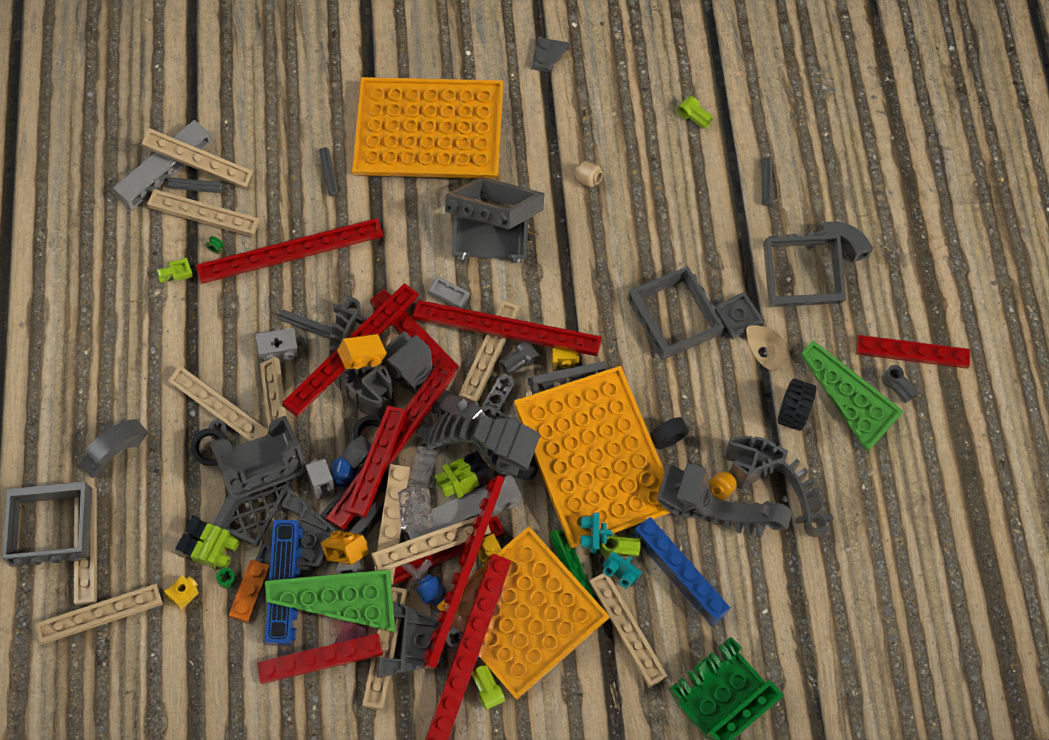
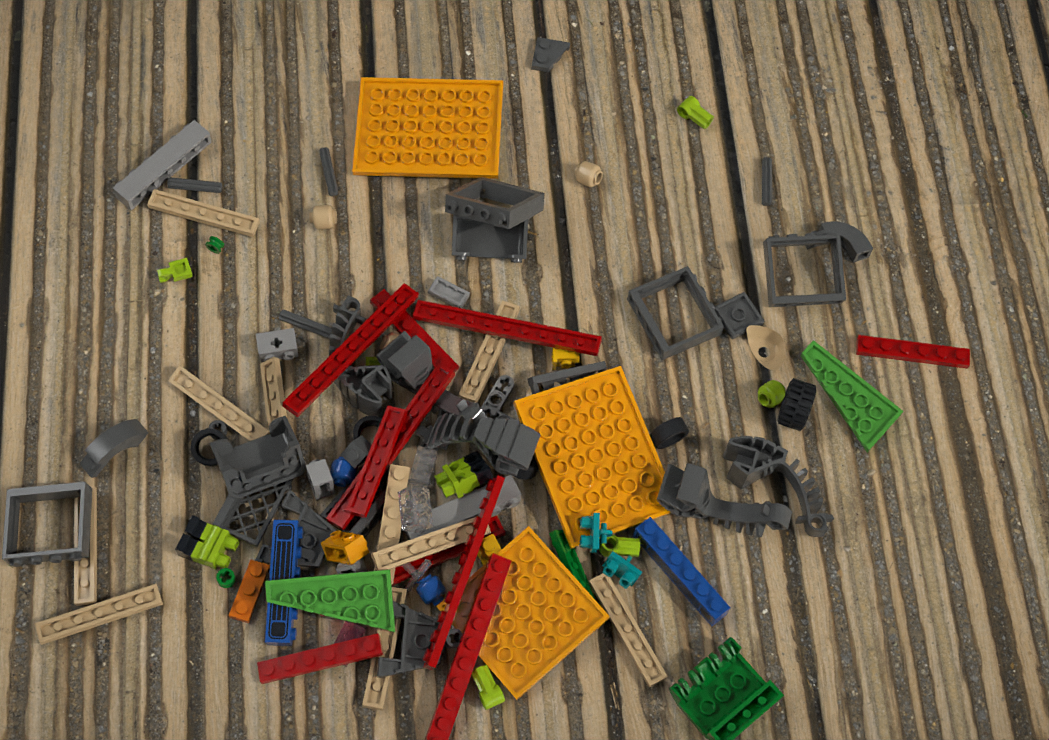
(181, 599): yellow brick -> none
(196, 158): tan plate -> none
(289, 251): red plate -> none
(323, 217): none -> tan head
(361, 351): light orange brick -> none
(522, 356): dark grey piece -> none
(722, 485): light orange head -> none
(771, 393): none -> lime head
(900, 385): dark grey piece -> none

